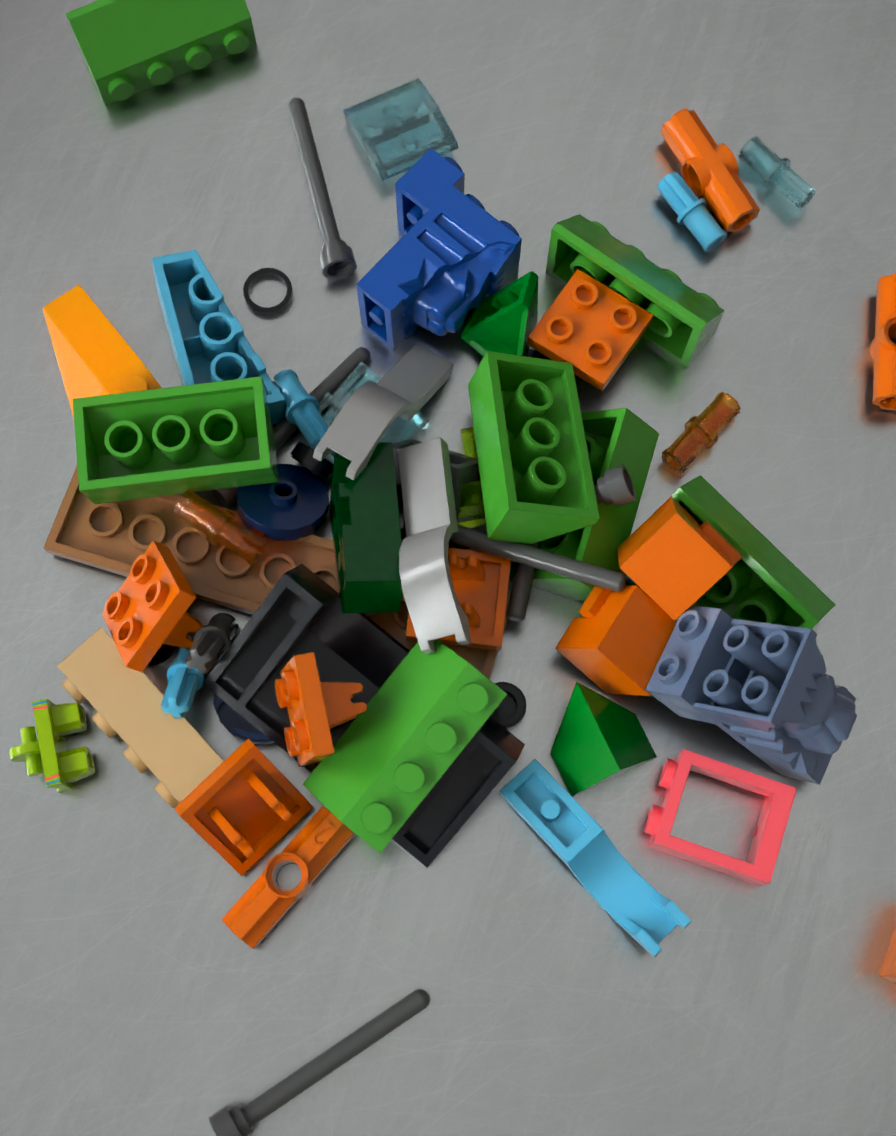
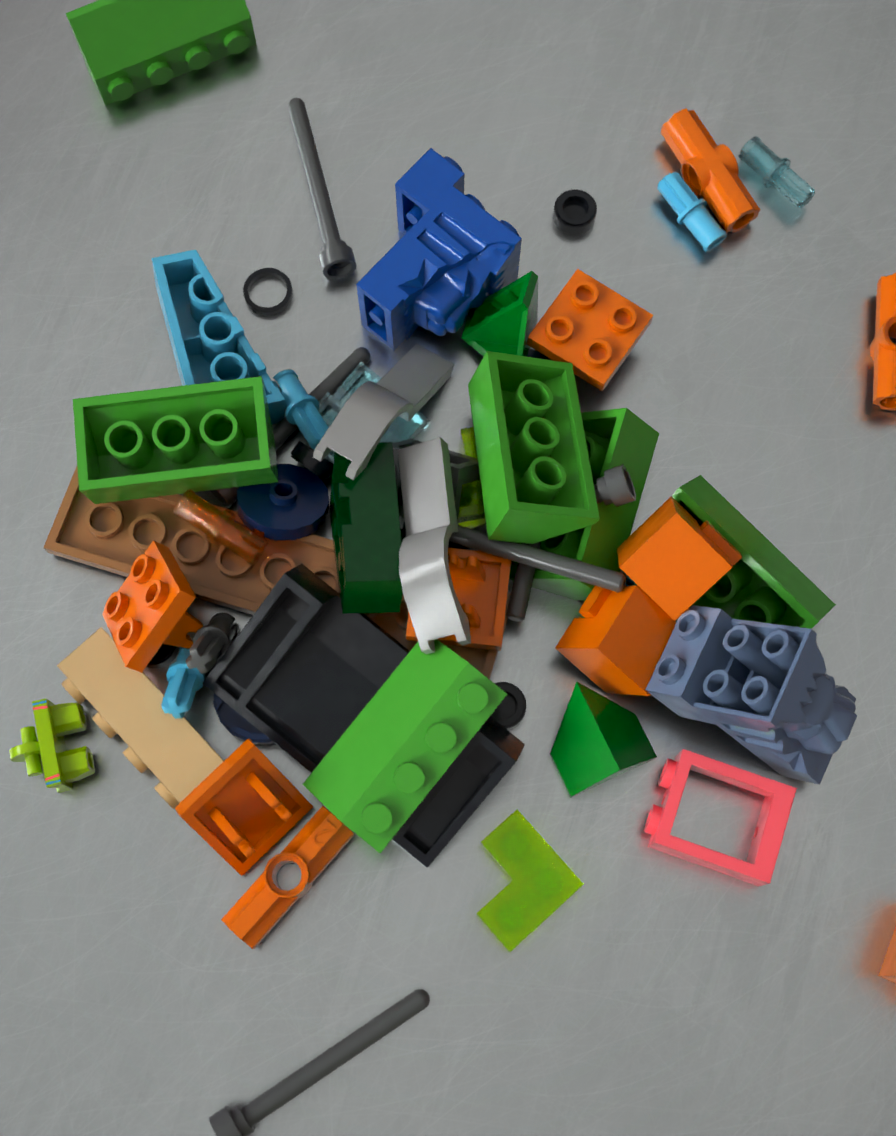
(91, 351): light orange wedge -> none
(313, 708): orange plate -> none
(400, 128): clear light blue slope -> none
(538, 882): none -> clear neon green plate
(574, 212): none -> black tile
(592, 857): medium azure piece -> none
(681, 316): bright green slope -> none
(701, 432): clear orange pin -> none

